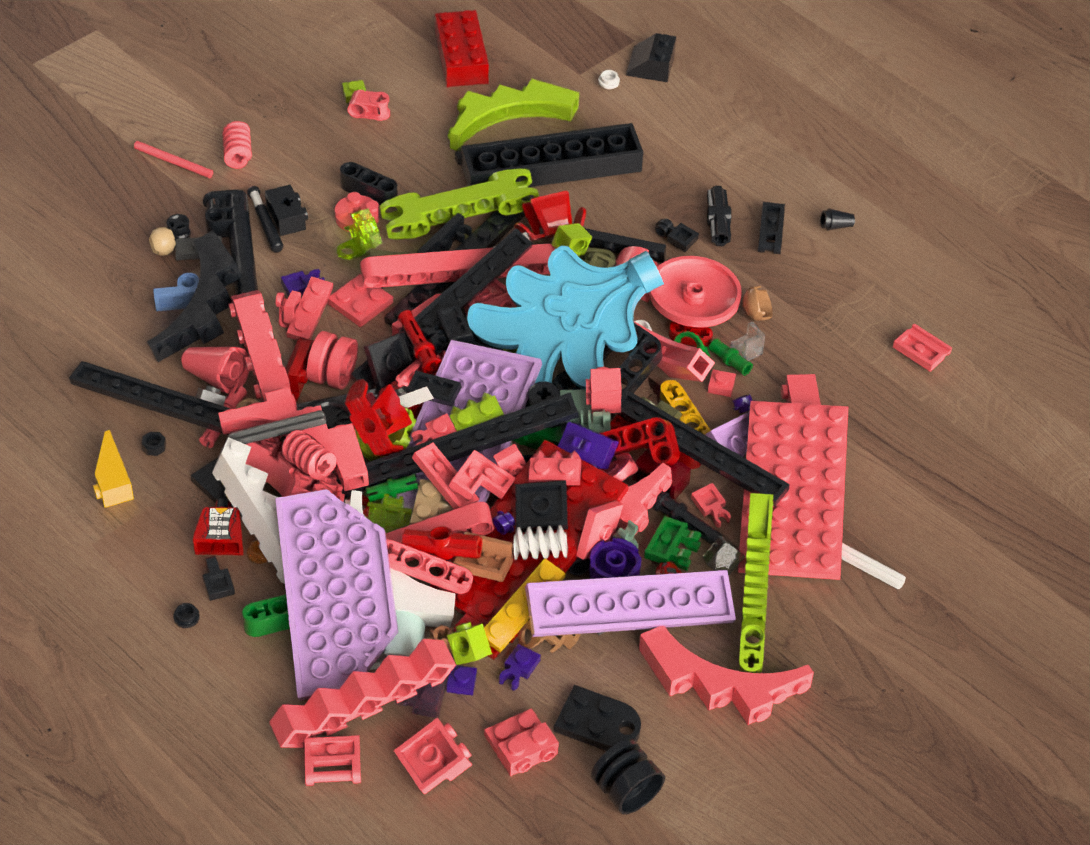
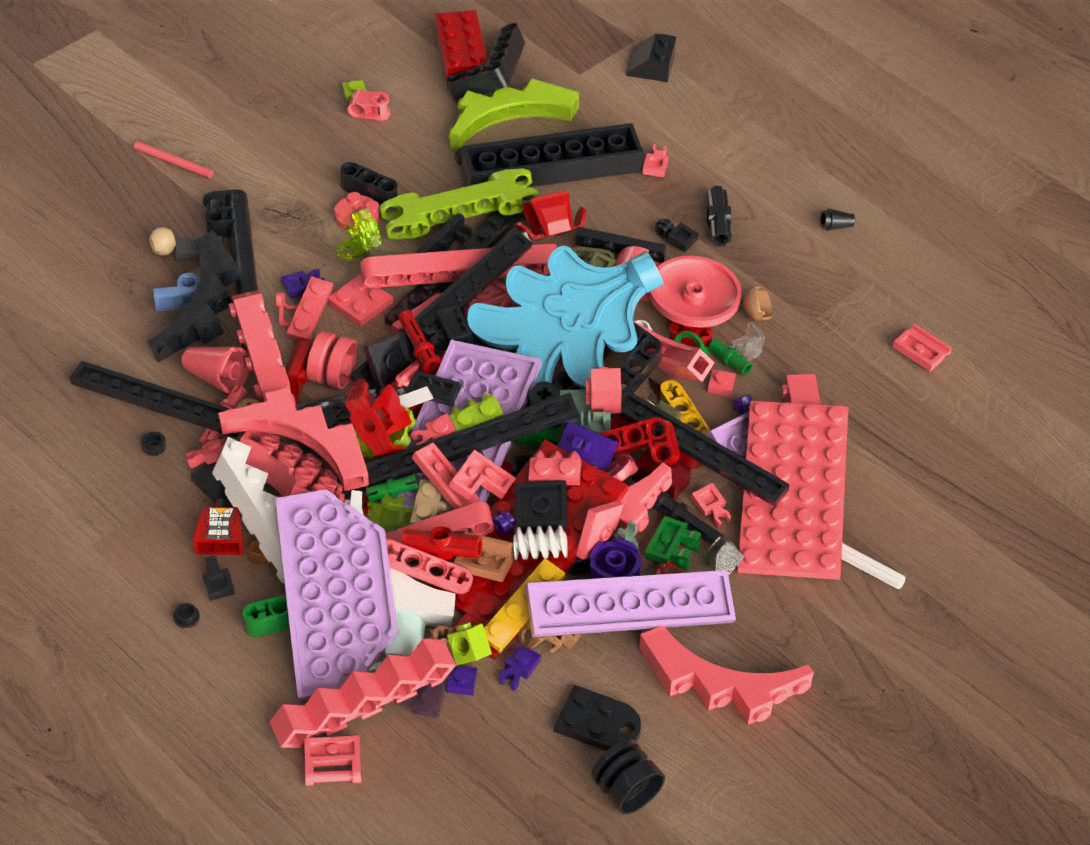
(111, 476): yellow slope -> none
(179, 226): black wheel -> none
(208, 453): none -> coral plate
(211, 394): plate -> none
(237, 144): coral piece -> none
(269, 229): black piece -> none
(279, 427): dark grey axle -> none
(286, 210): black brick -> none
(290, 306): coral plate -> none
(308, 455): coral piece -> none
(433, 755): coral plate -> none
(497, 71): none -> black beam
(510, 460): coral plate -> none
(522, 742): coral plate -> none
(572, 236): lime brick -> none
(608, 79): white plate -> none
(656, 163): none -> coral plate
(756, 582): lime piece -> none
(771, 227): black plate -> none

